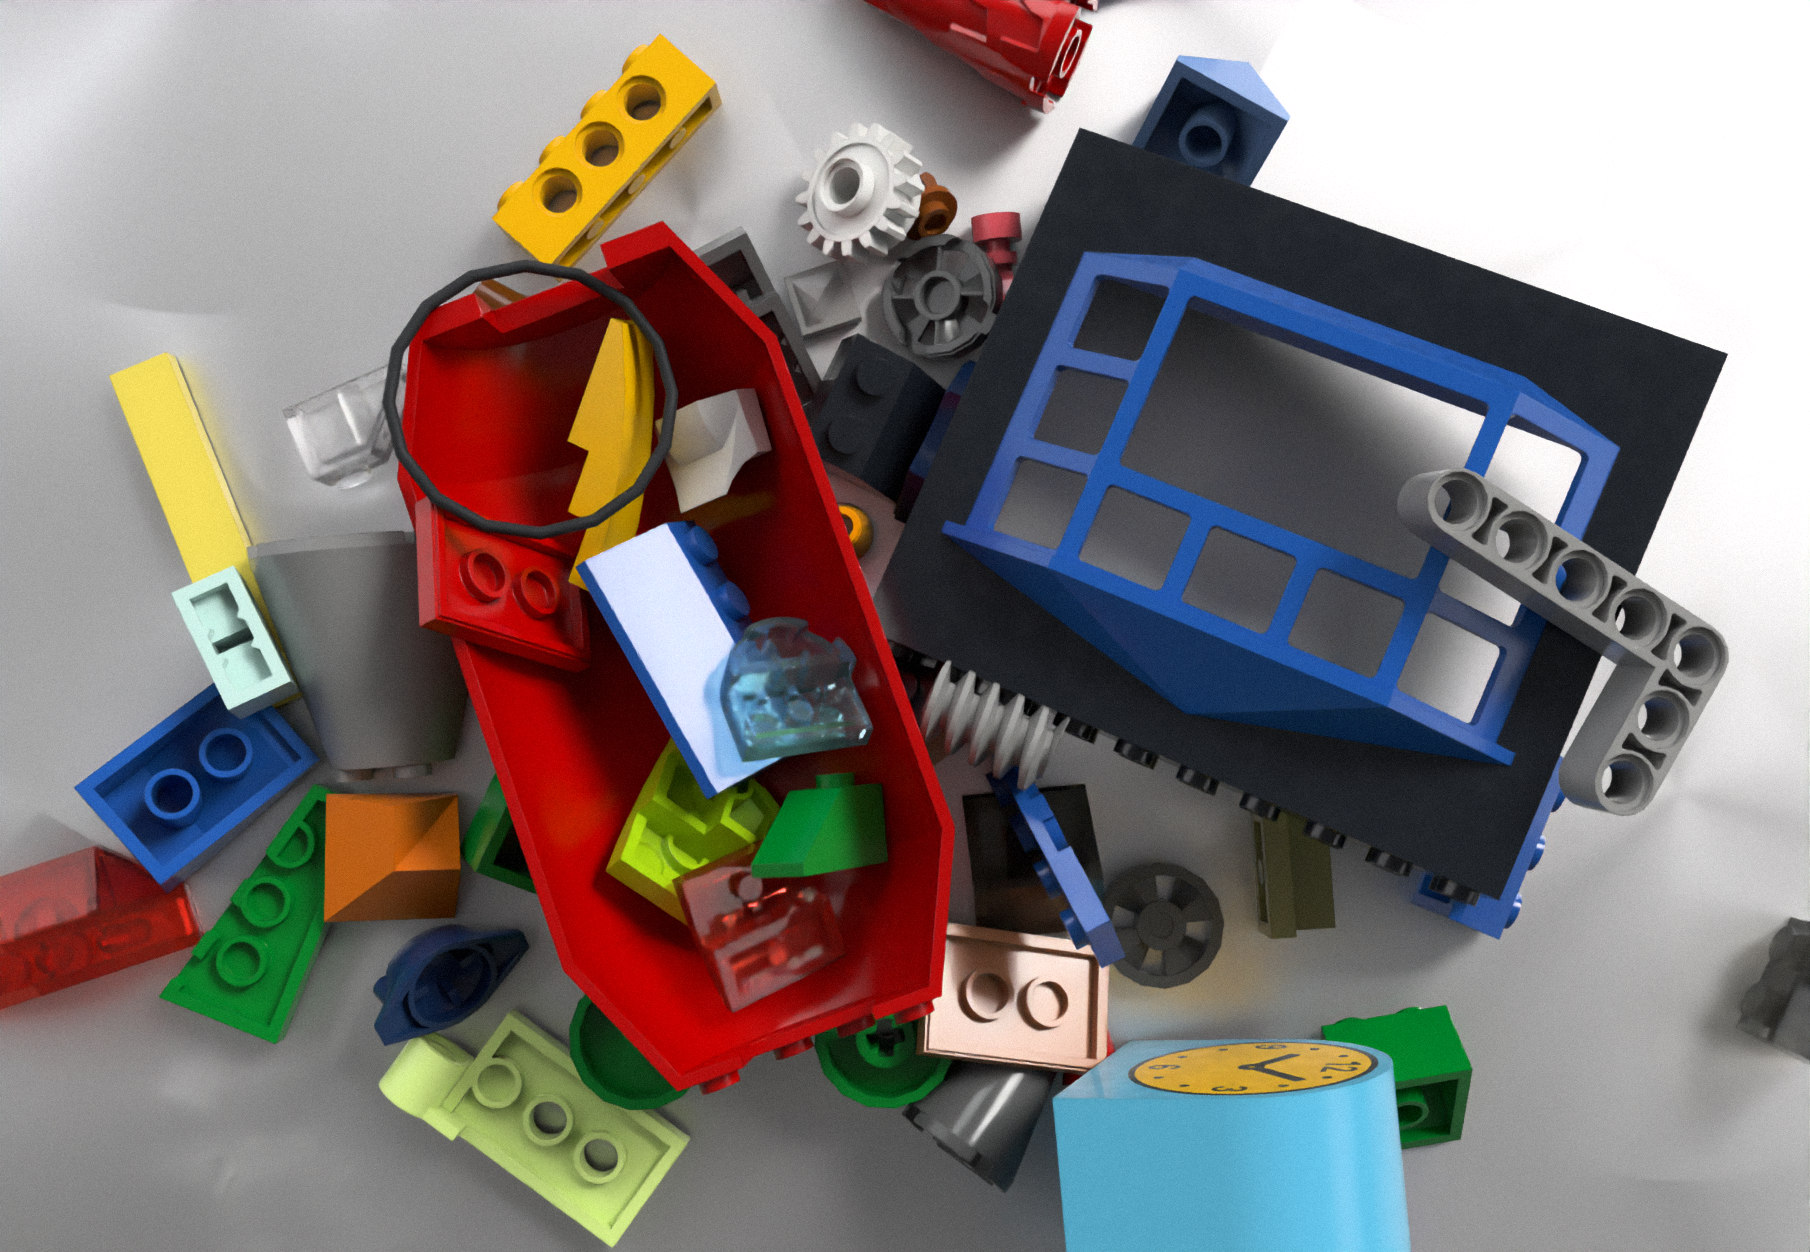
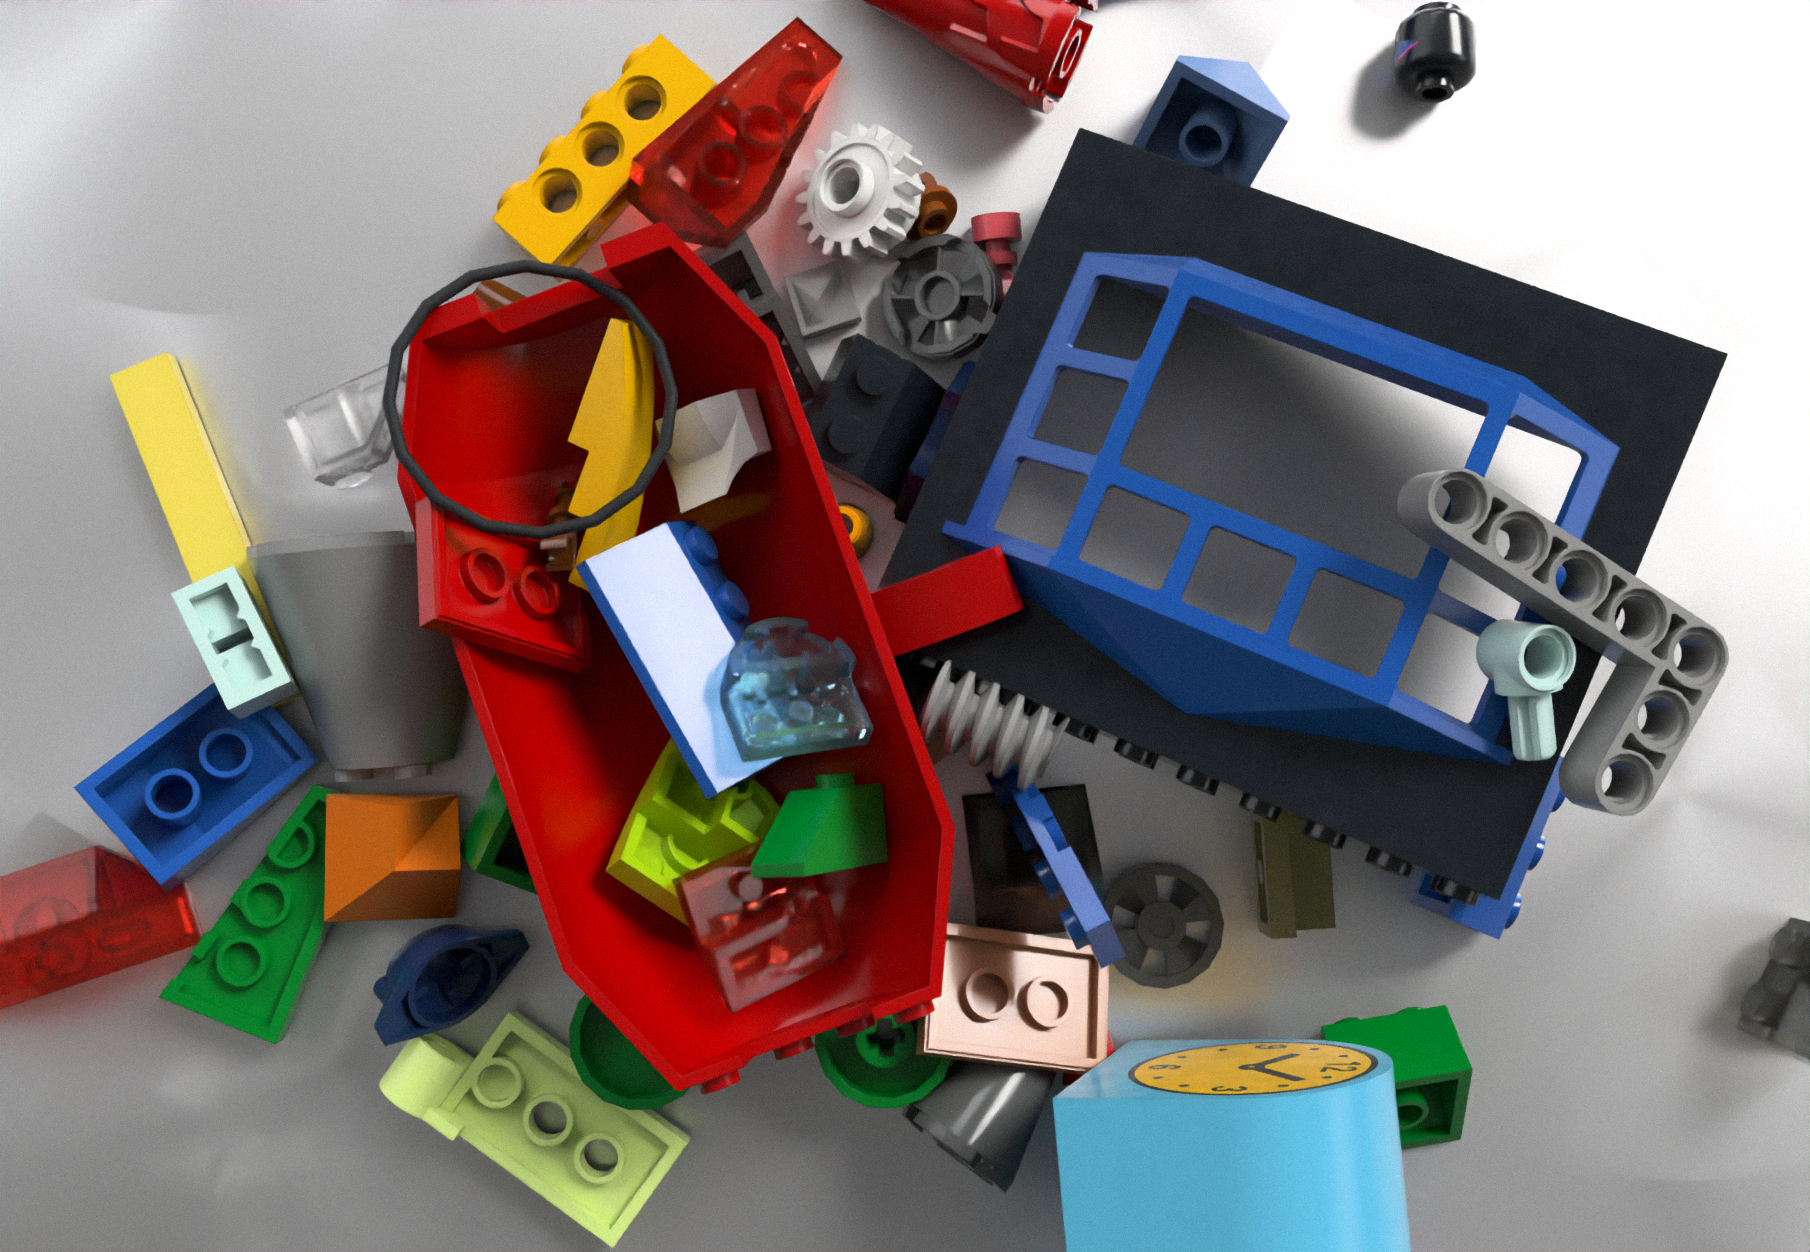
(562, 547): none -> reddish brown piece
(733, 148): none -> clear red wedge
(947, 600): none -> red slope
(1436, 51): none -> black head
(1527, 682): none -> light aqua axle

